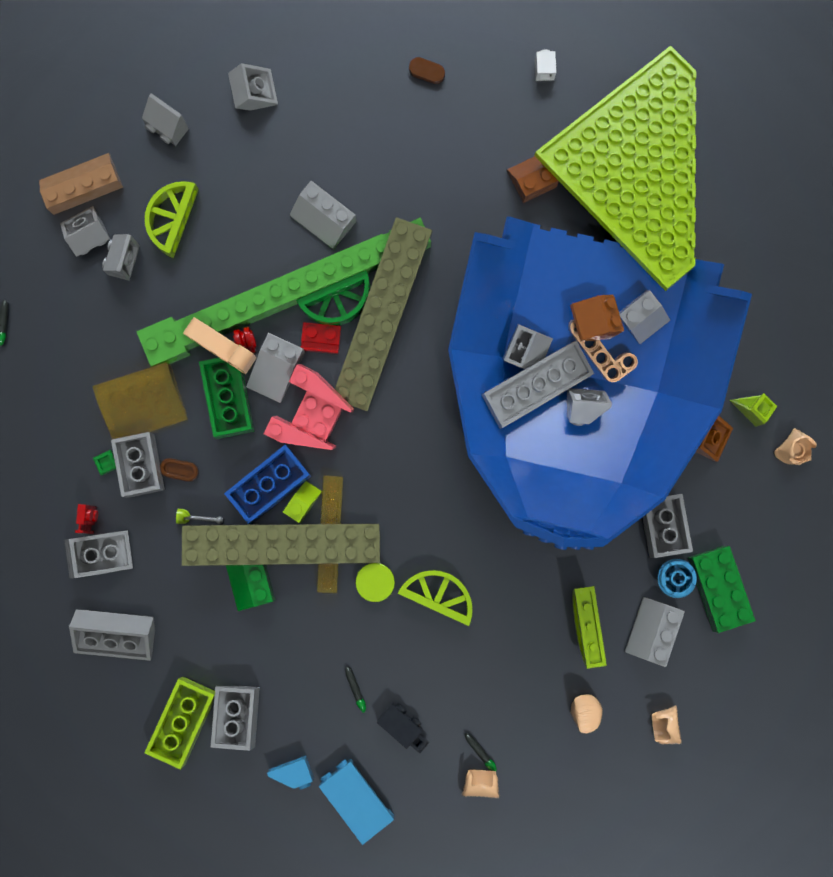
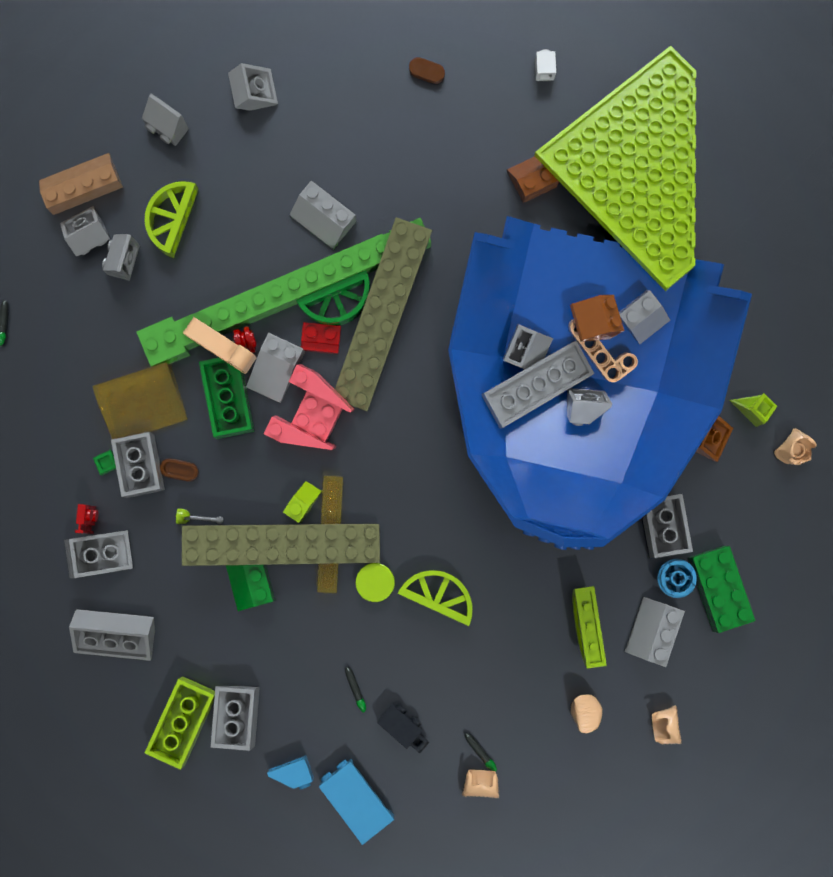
(267, 484): blue brick -> none

